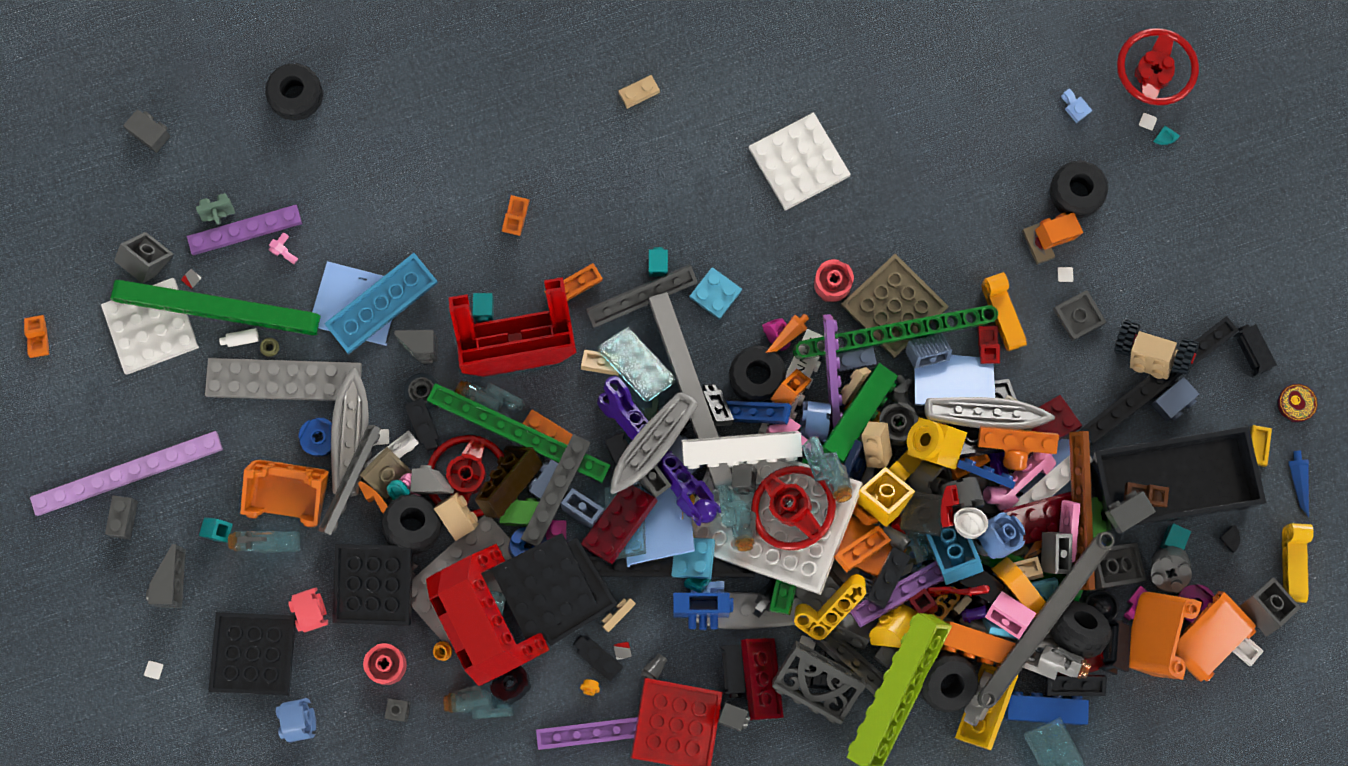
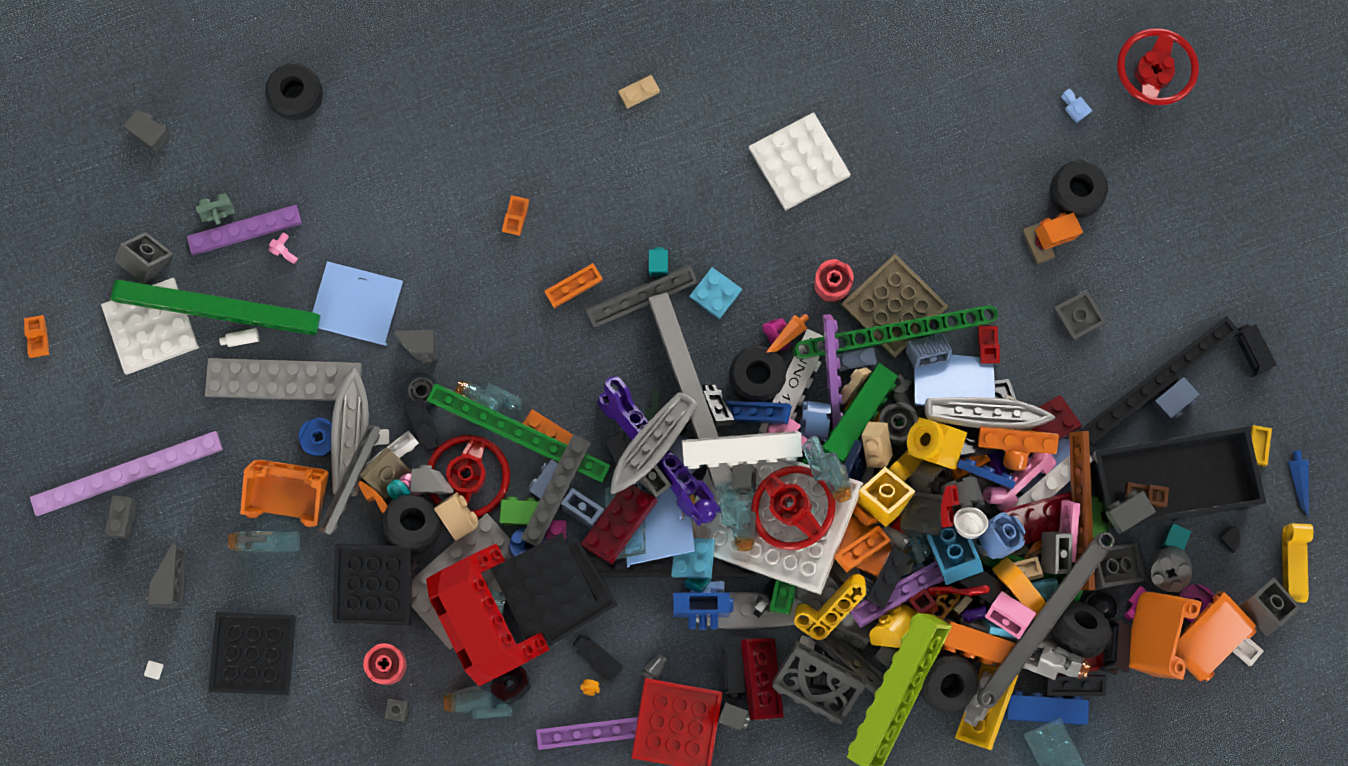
(191, 278): light grey sticker -> none
(215, 529): teal brick -> none
(265, 343): olive plate -> none
(296, 720): medium blue brick -> none
(308, 610): coral brick -> none
(381, 303): dark azure plate -> none
(439, 654): light orange plate -> none
(483, 307): teal brick -> none
(508, 480): dark brown wedge -> none
(514, 341): red wedge -> none
(595, 362): tan plate -> none
(611, 620): tan plate -> none
(622, 650): light grey sticker -> none
(637, 364): clear light blue plate -> none
(791, 388): orange slope -> none
(1008, 324): light orange beam -> none
(1065, 274): white sticker -> none
(1147, 121): white sticker -> none
(1153, 353): brick -> none
(1166, 136): teal tile -> none
(1297, 403): tile -> none

